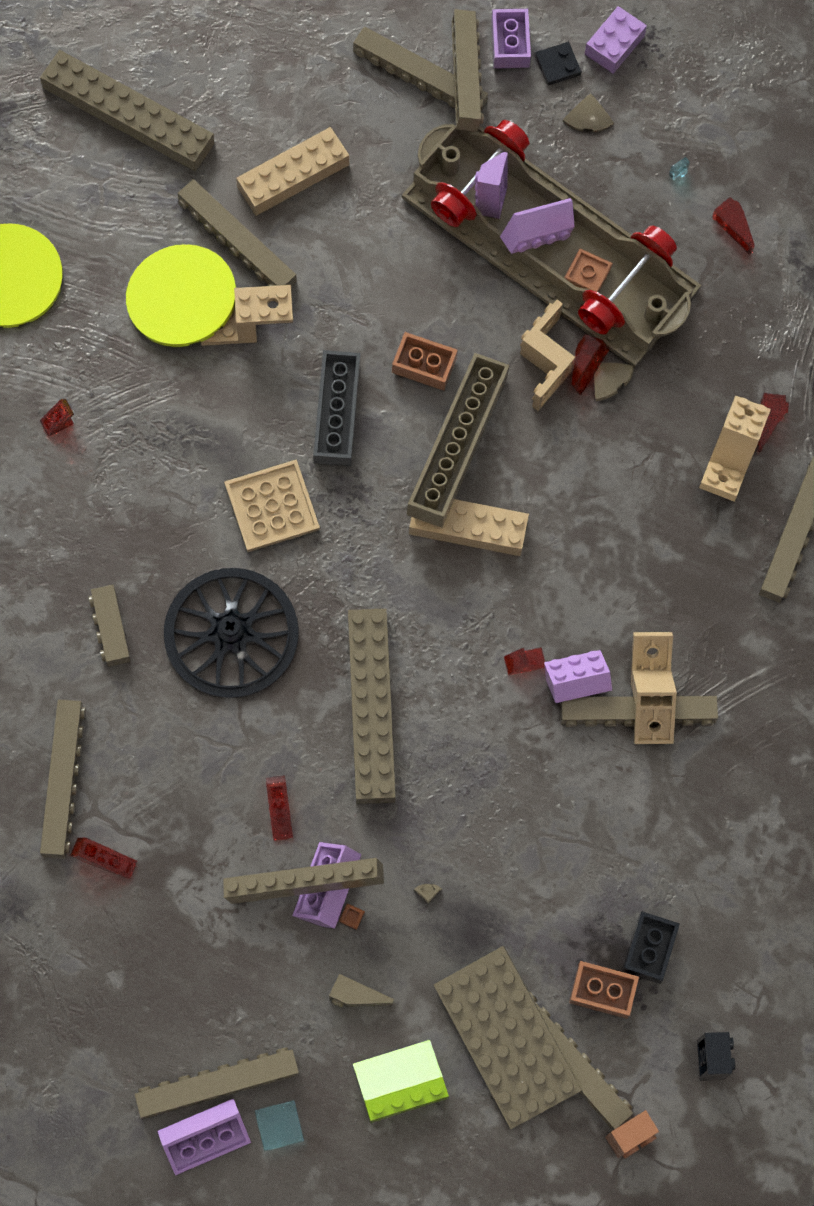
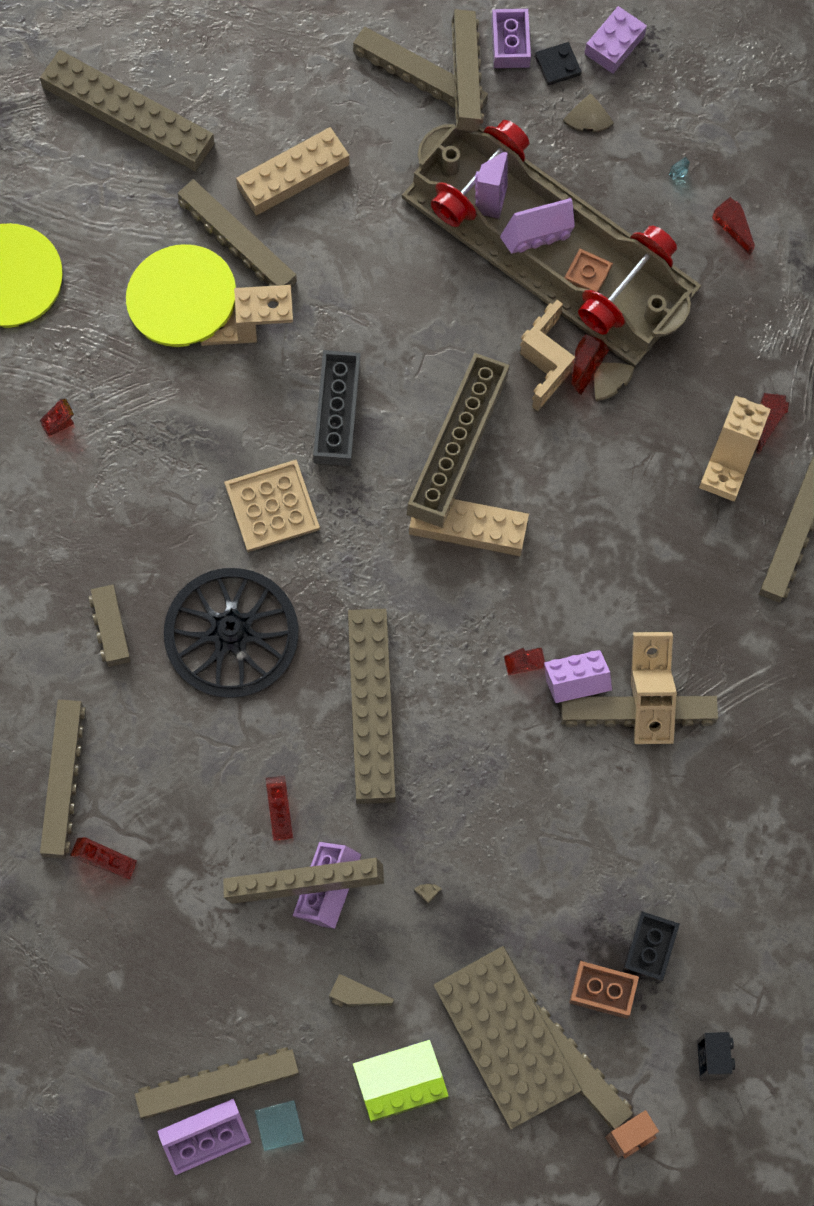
(351, 916): dark orange tile -> none
(424, 361): nougat brick -> none

